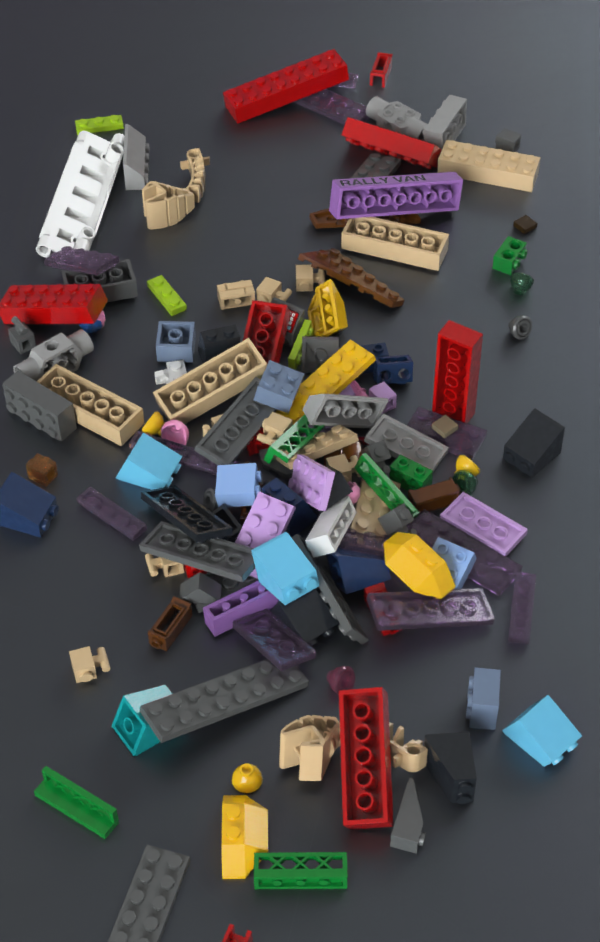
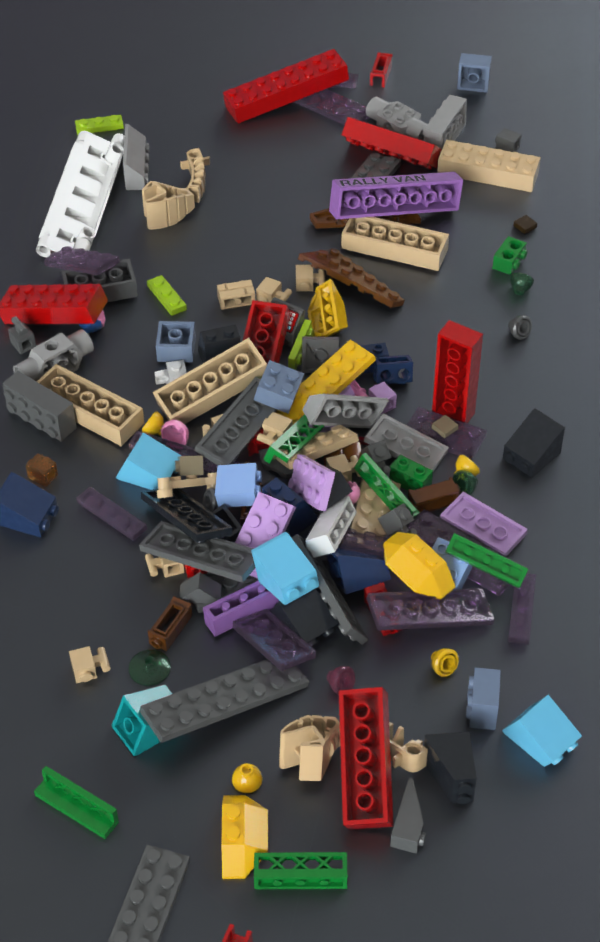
(152, 673): none -> clear green dish
(166, 484): none -> tan plate
(189, 465): none -> dark tan brick
(444, 661): none -> yellow brick
(474, 72): none -> sand blue brick
(486, 560): none -> green fence

